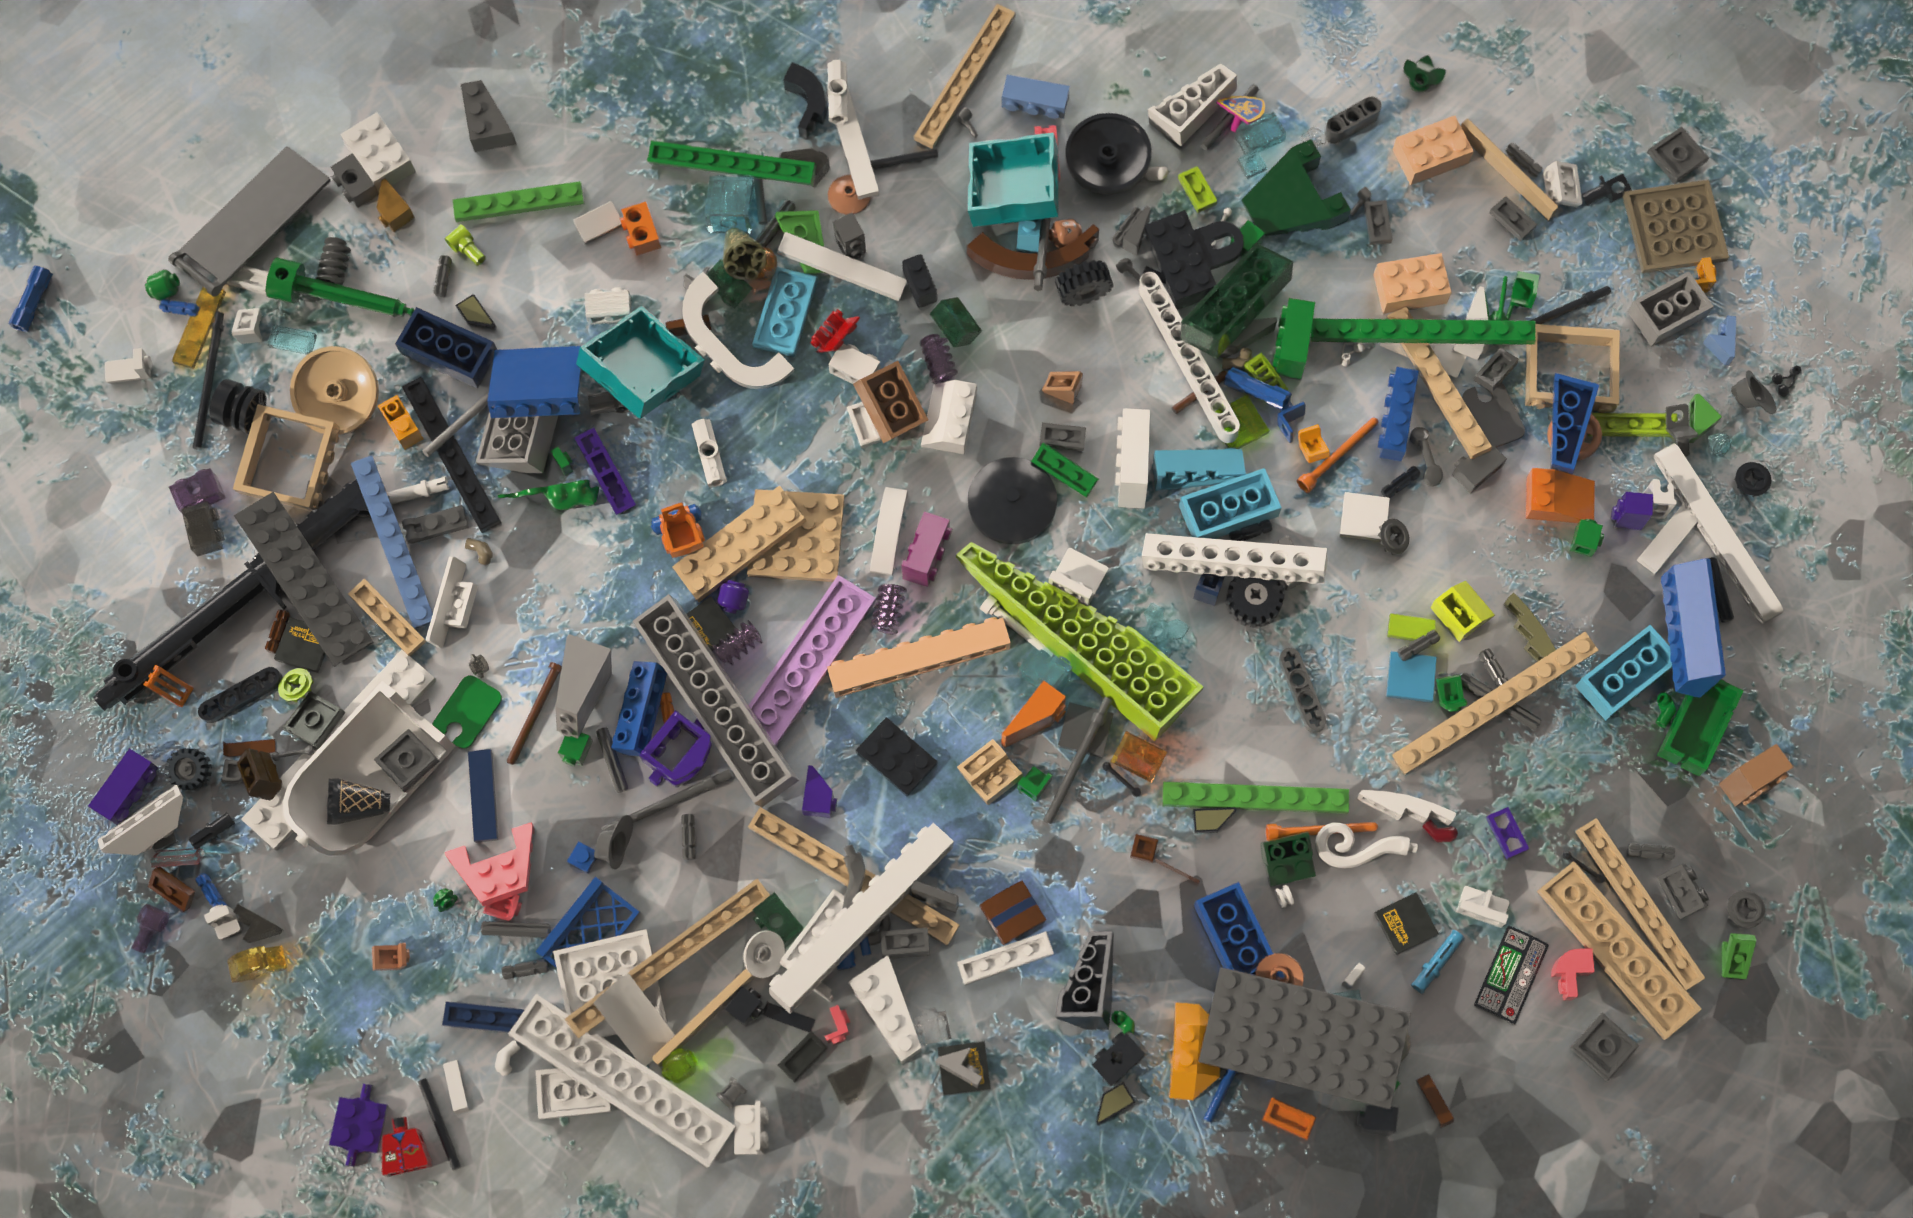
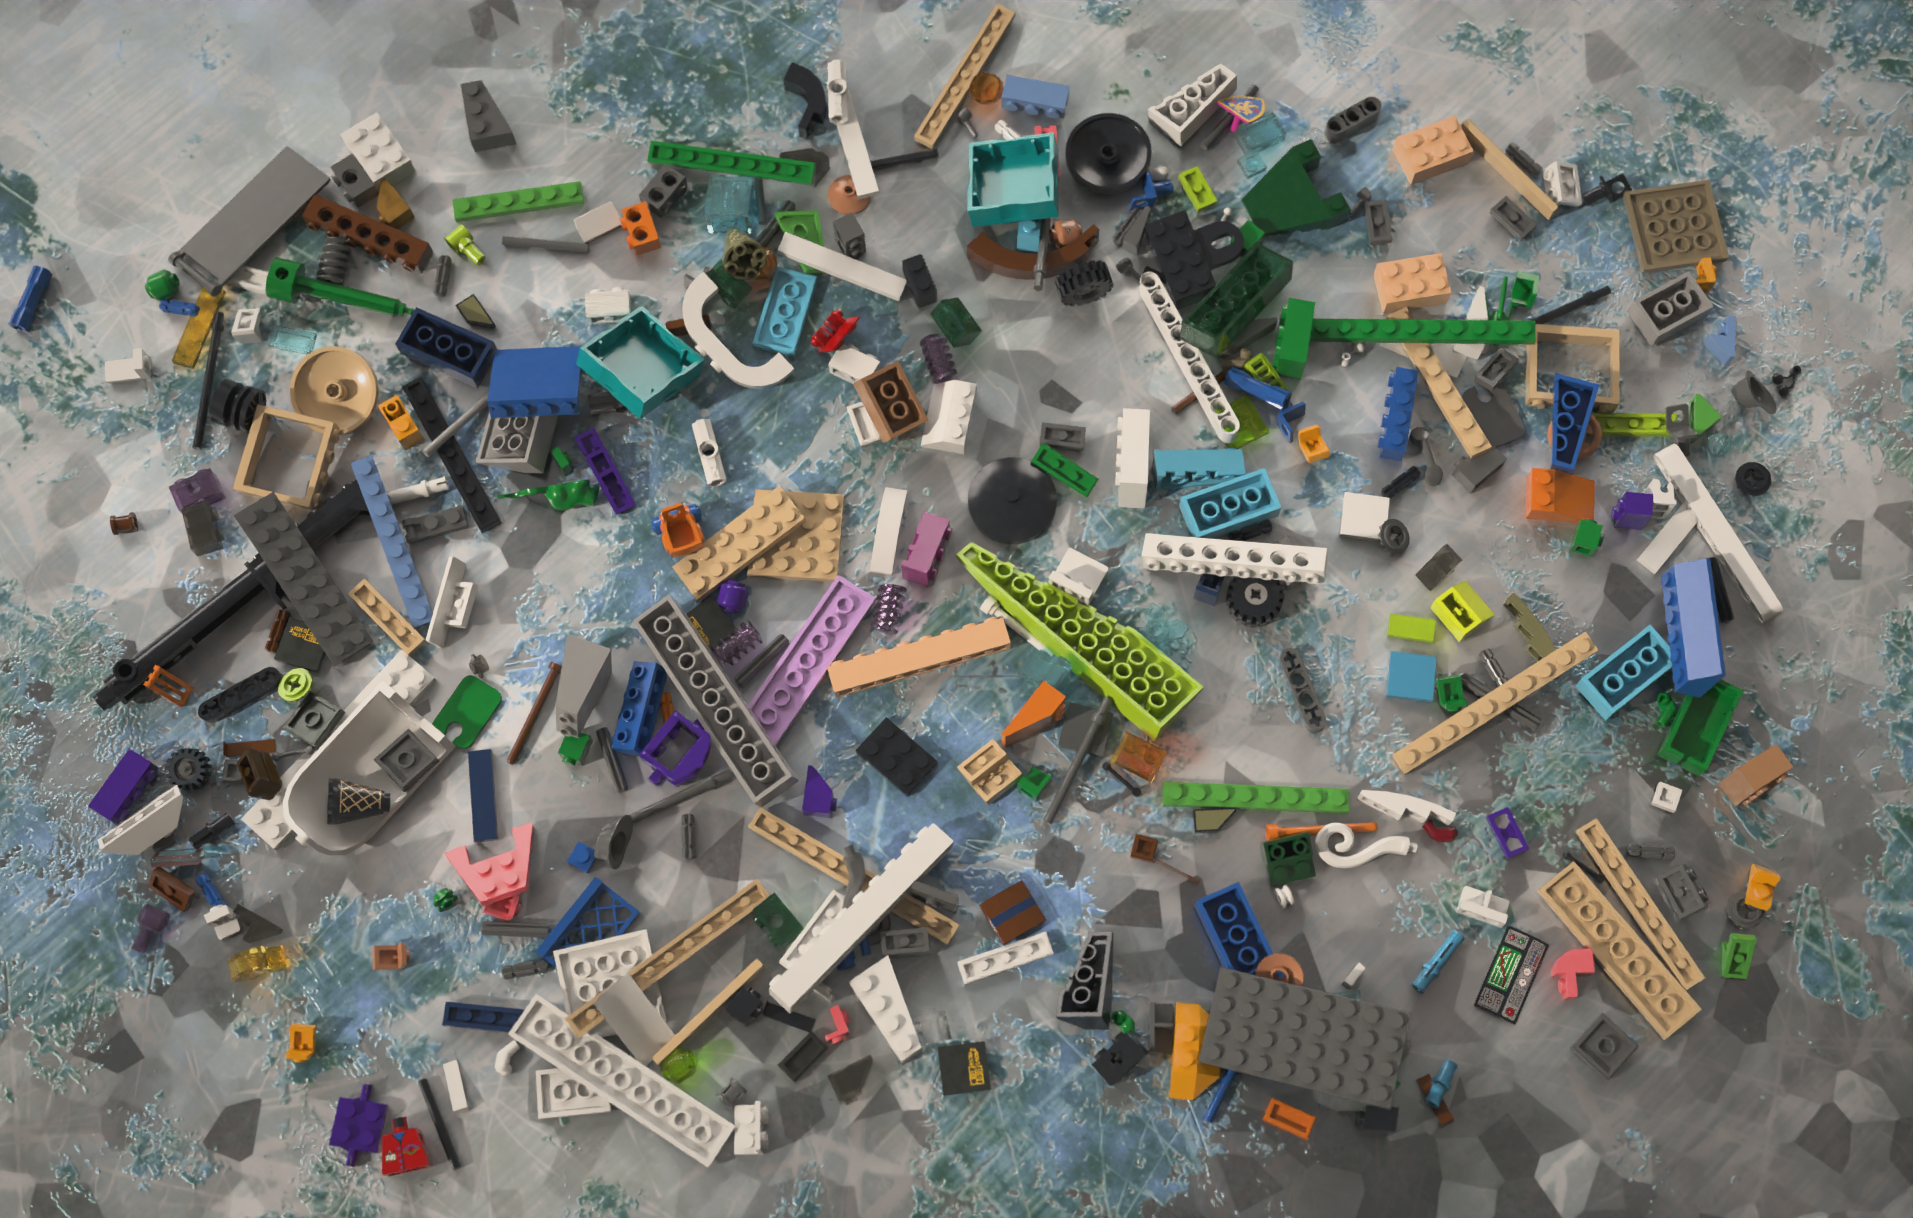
(123, 523): none -> reddish brown bush
(301, 1042): none -> light orange bracket
(322, 209): none -> reddish brown brick
(482, 549): dark tan arm -> none
(546, 244): none -> dark grey bar
(659, 189): none -> dark grey brick
(761, 660): none -> dark grey axle
(771, 950): white dish -> none
(954, 1064): light grey slope -> none
(986, 88): none -> clear orange hair
(1008, 132): none -> white axle
(1064, 385): medium nougat slope -> none
(1114, 1102): olive tile -> none
(1151, 192): none -> blue bracket
(1160, 1027): none -> dark grey panel
(1308, 481): orange piece -> none
(1406, 923): pearl dark grey tile -> none
(1418, 645): dark grey axle -> none
(1423, 72): dark green plate -> none
(1438, 567): none -> clear smoke slope
(1441, 1083): none -> dark azure pin
(1666, 797): none -> white plate
(1678, 155): dark grey plate -> none
(1761, 887): none -> light orange slope

